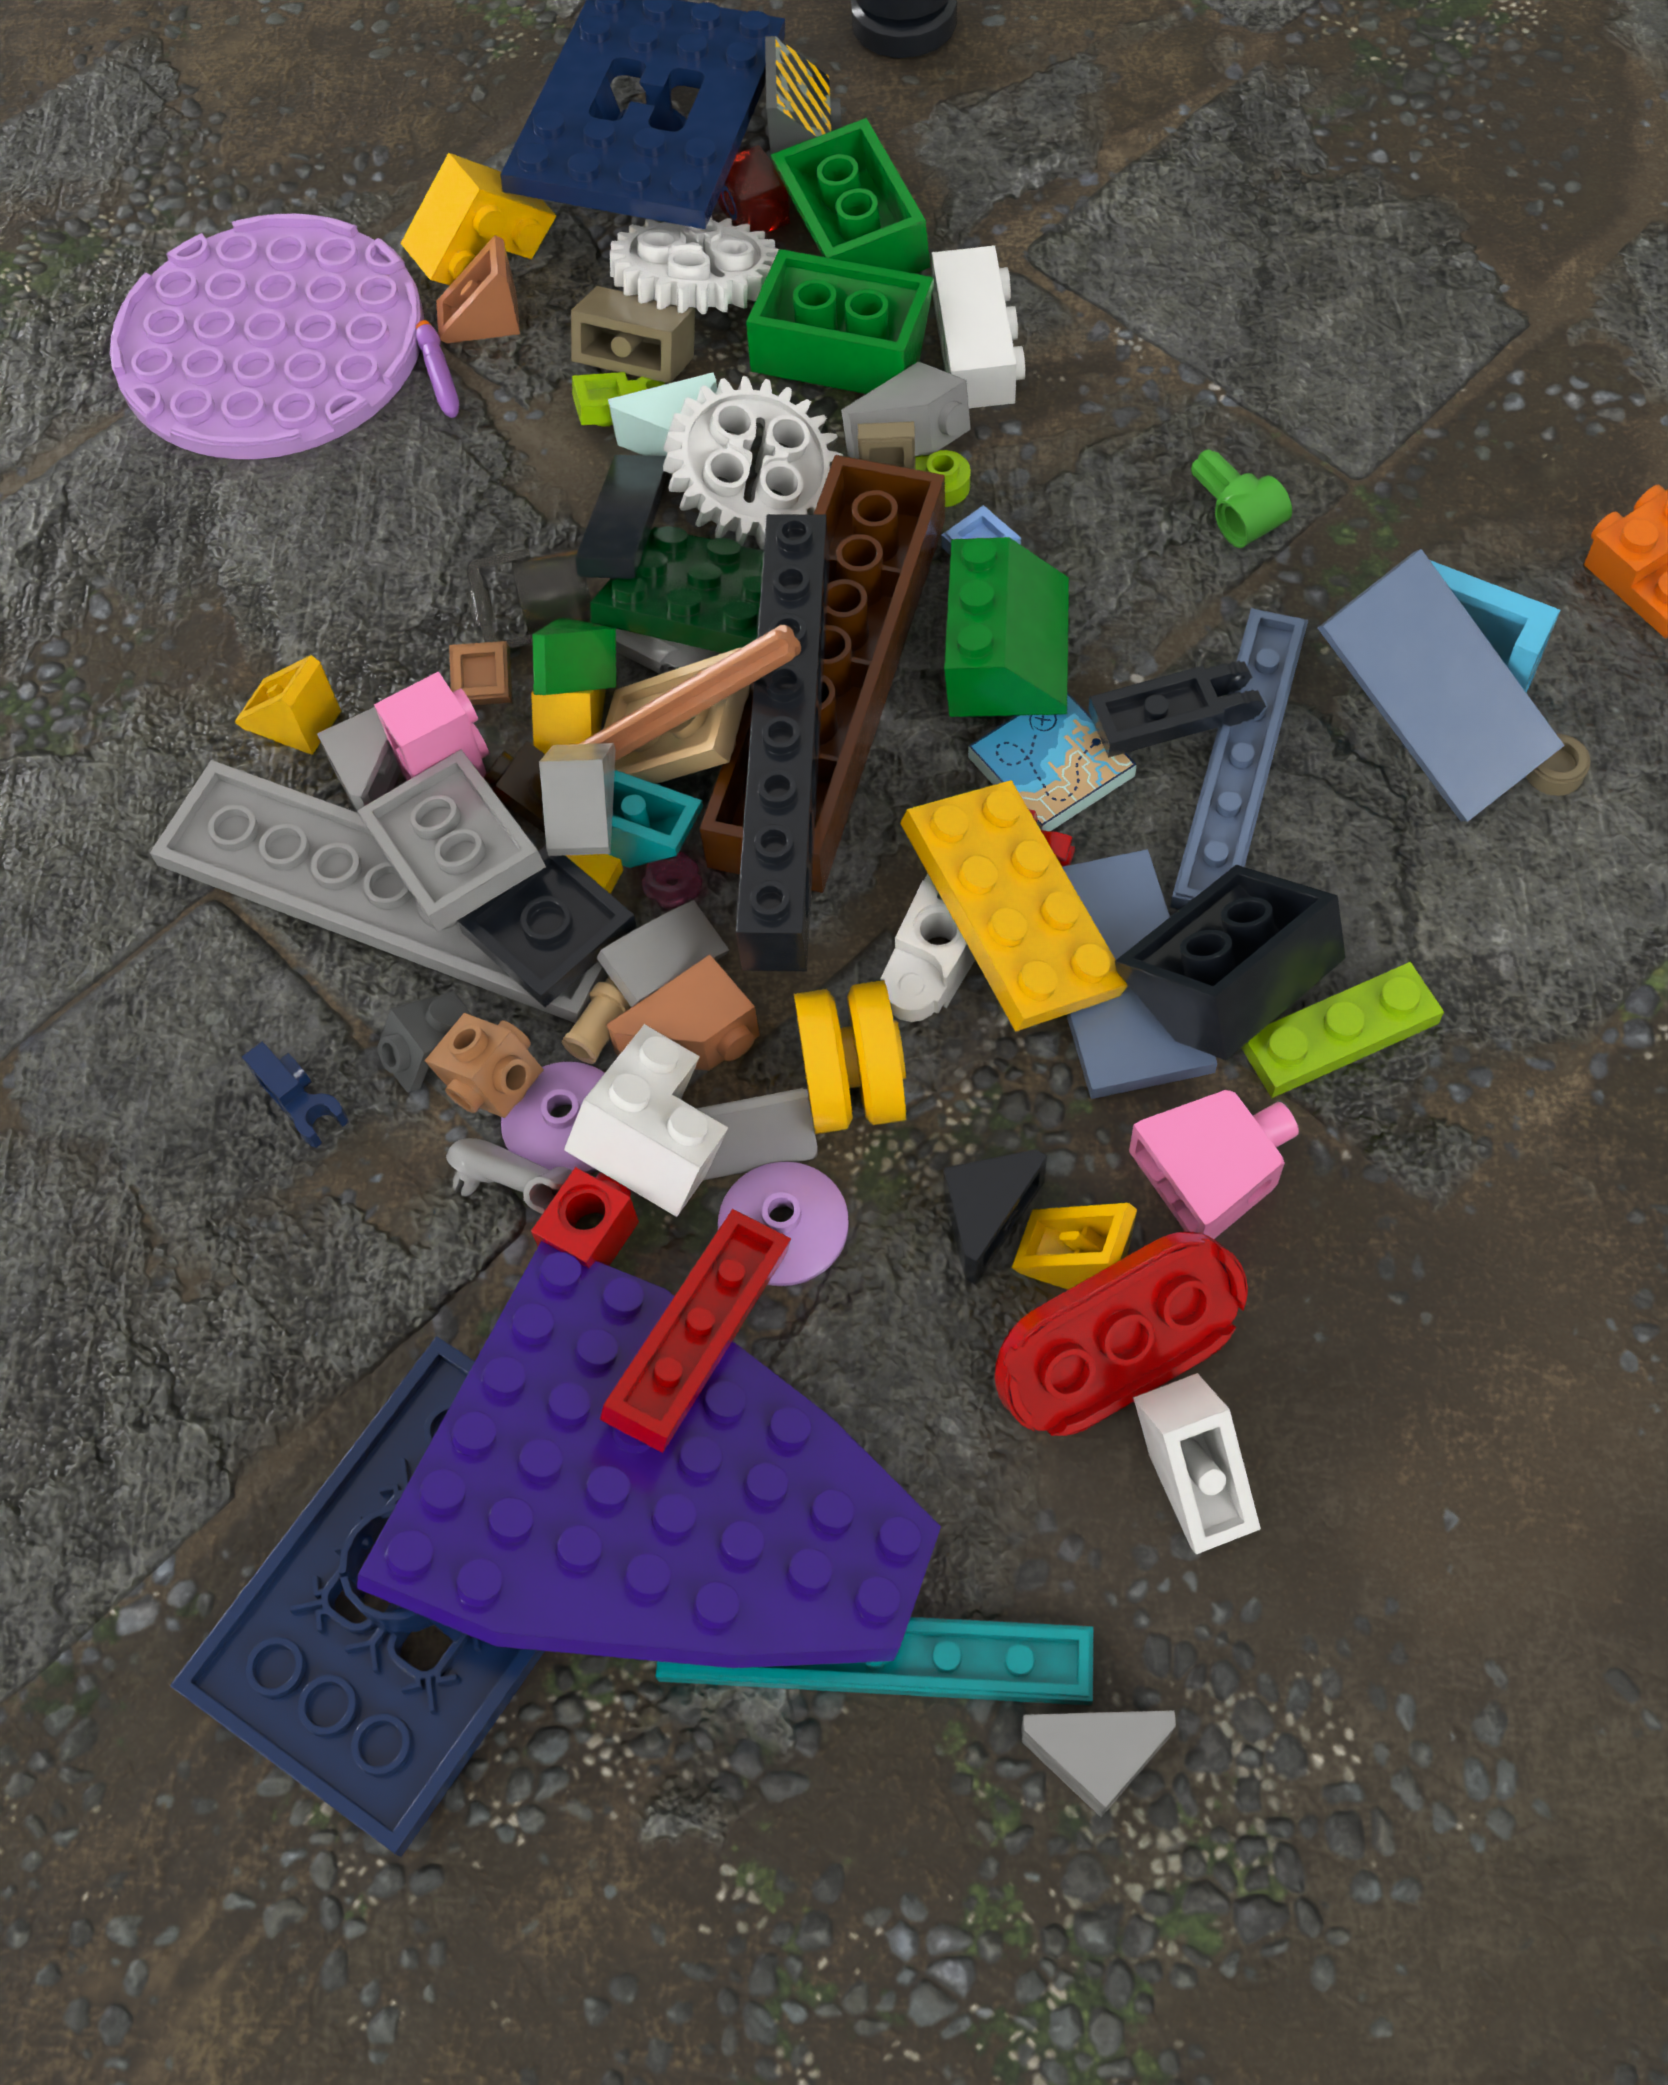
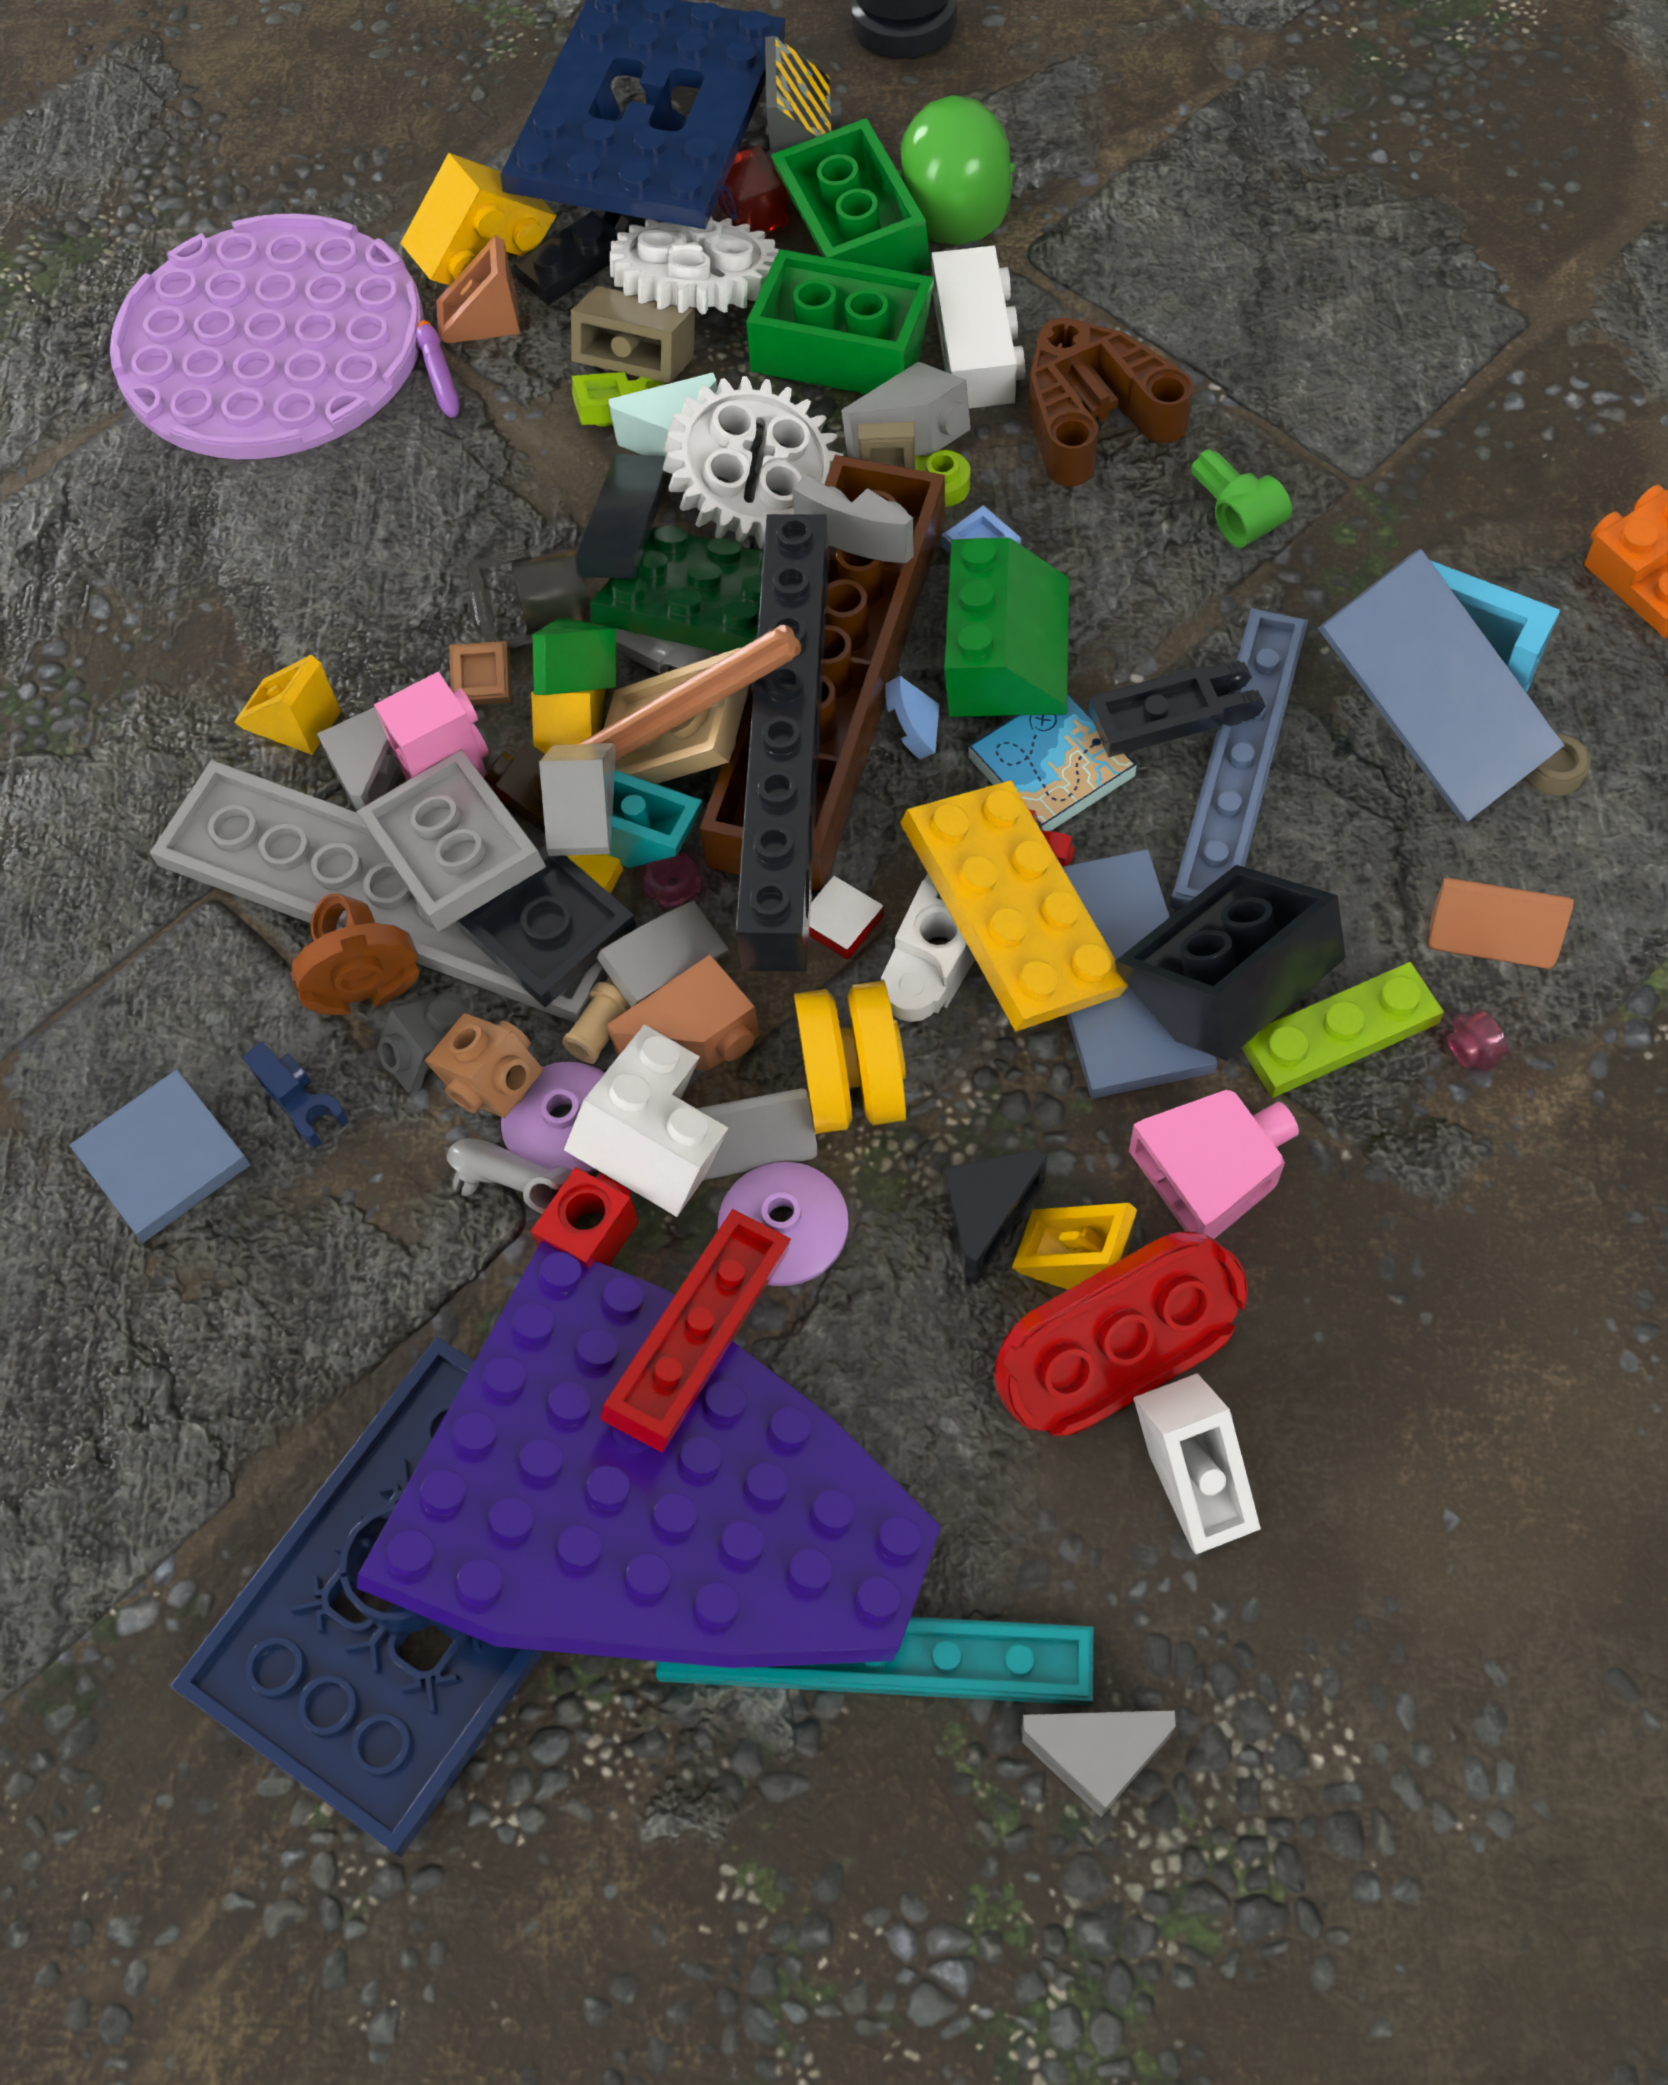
(159, 1155): none -> sand blue tile
(353, 961): none -> dark orange tile
(572, 254): none -> black hinge
(843, 917): none -> white tile
(860, 527): none -> light grey slope
(916, 714): none -> light blue tile
(957, 169): none -> bright green piece
(1084, 374): none -> reddish brown connector
(1477, 1040): none -> clear pink plate
(1499, 923): none -> nougat slope

